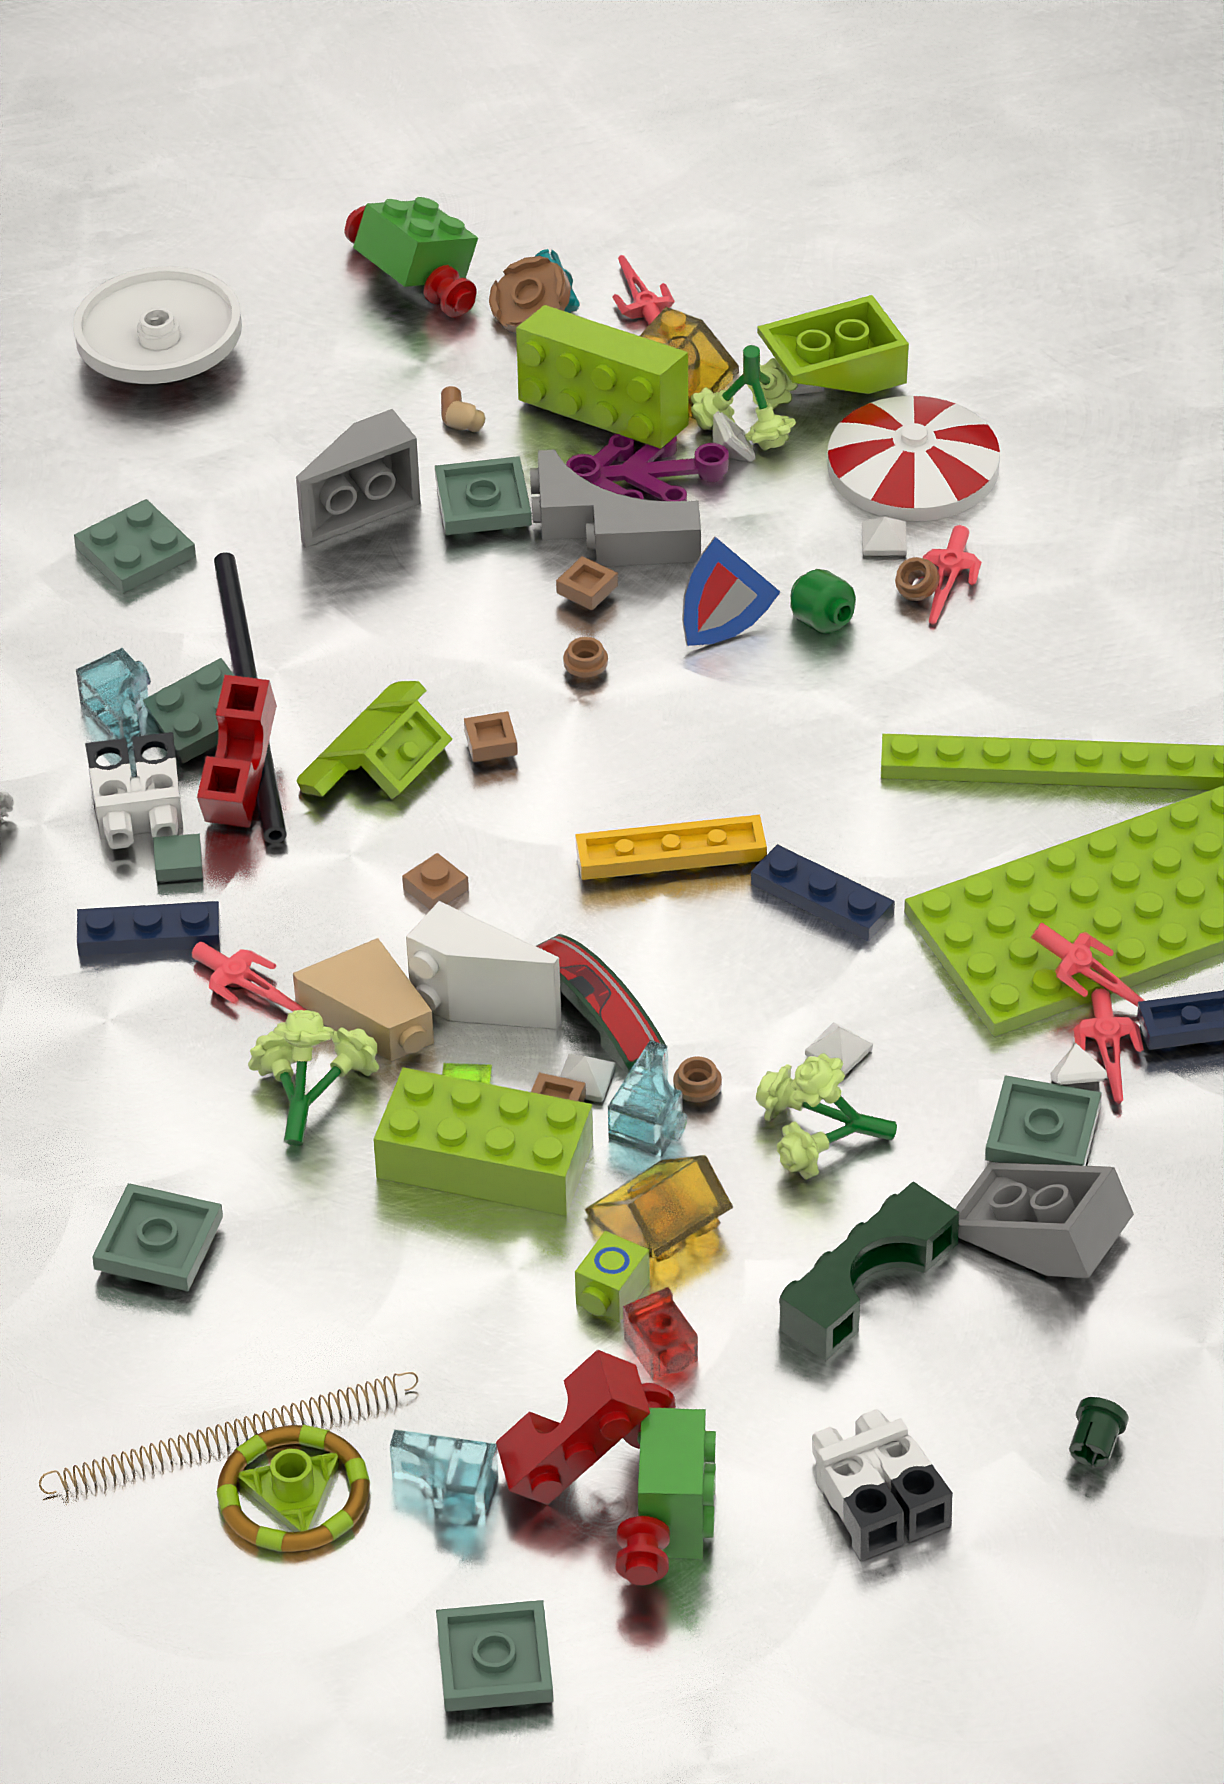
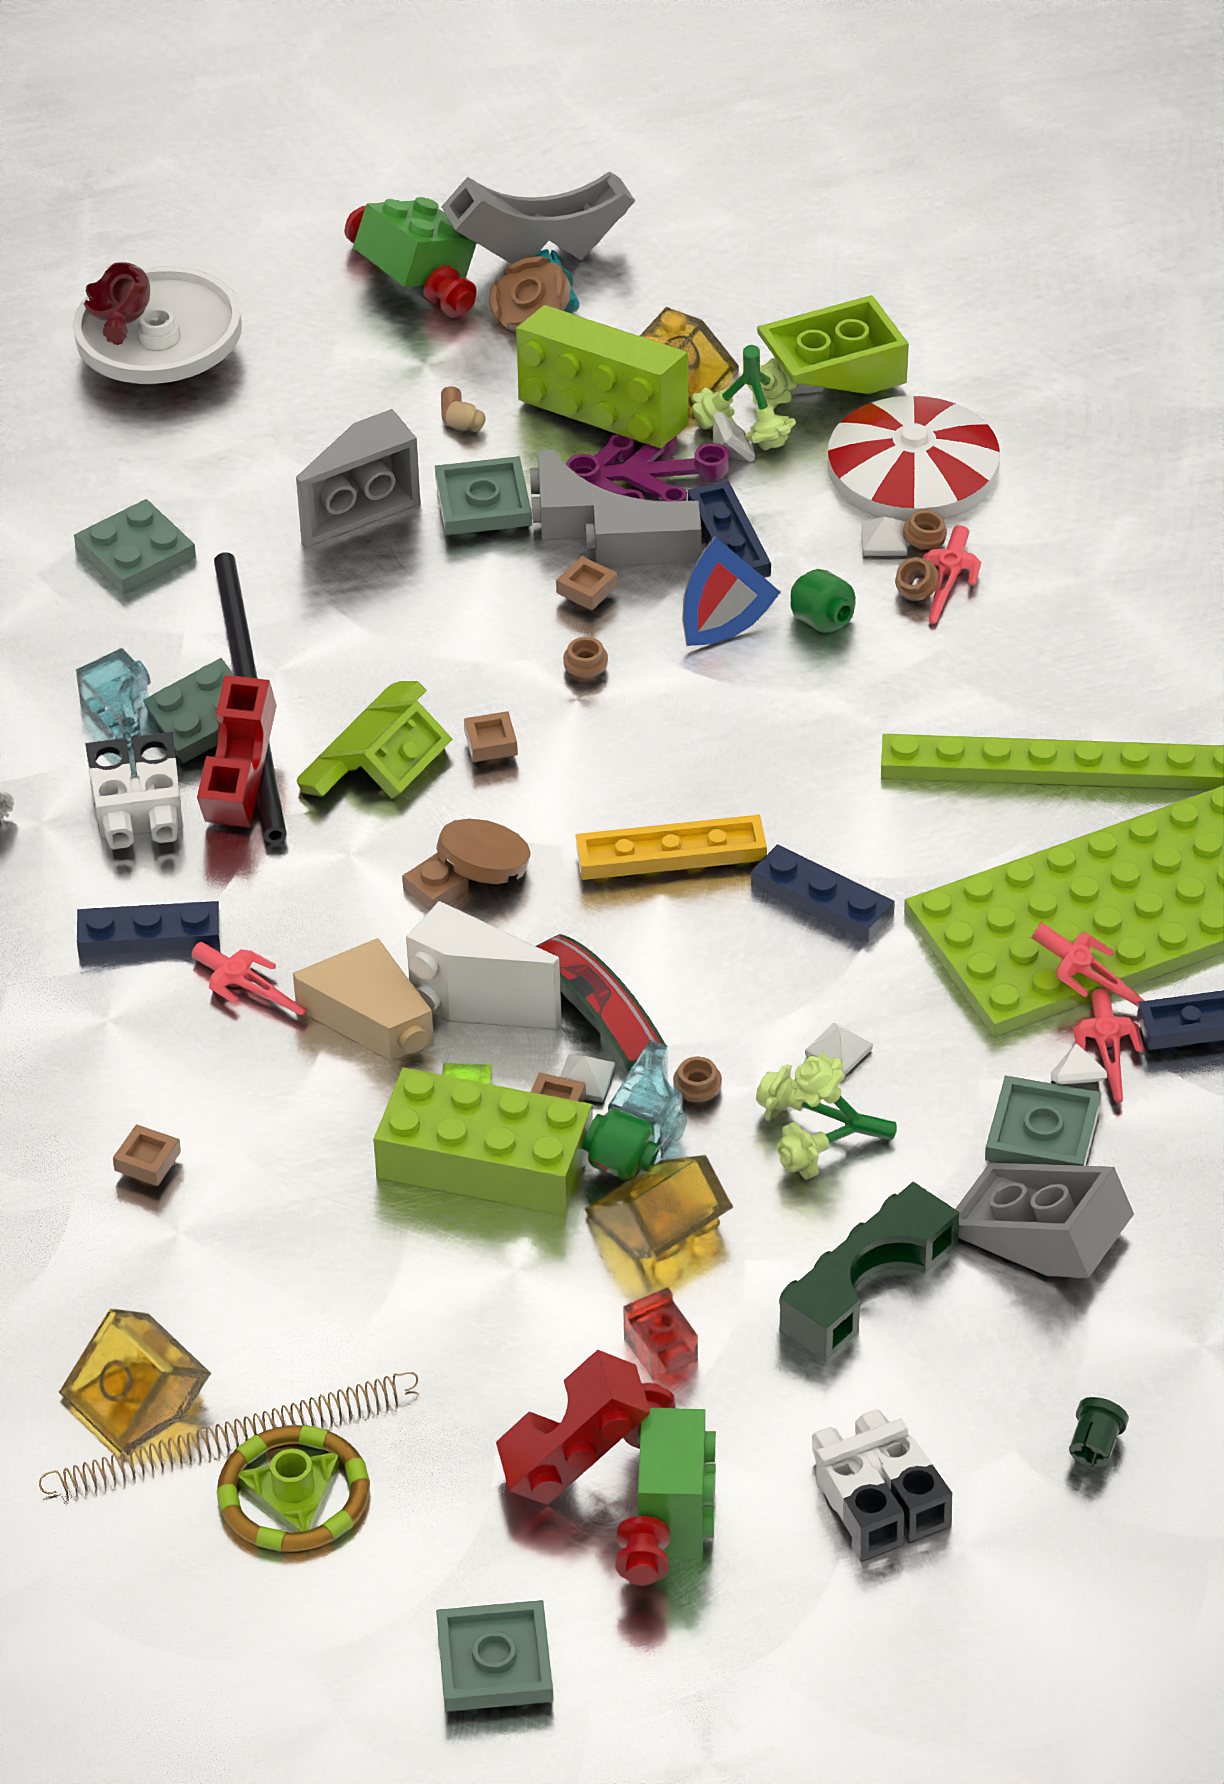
(118, 299): none -> dark red hair
(133, 1379): none -> clear yellow slope
(146, 1155): none -> medium nougat plate
(157, 1237): sand green plate -> none
(178, 857): sand green tile -> none
(293, 1043): yellowish green plant -> none
(451, 1471): clear light blue arch -> none
(483, 850): none -> medium nougat tile
(523, 225): none -> light grey arch
(611, 1276): lime brick -> none
(621, 1144): none -> green head
(645, 303): coral piece -> none
(725, 518): none -> dark blue plate
(925, 530): none -> medium nougat plate

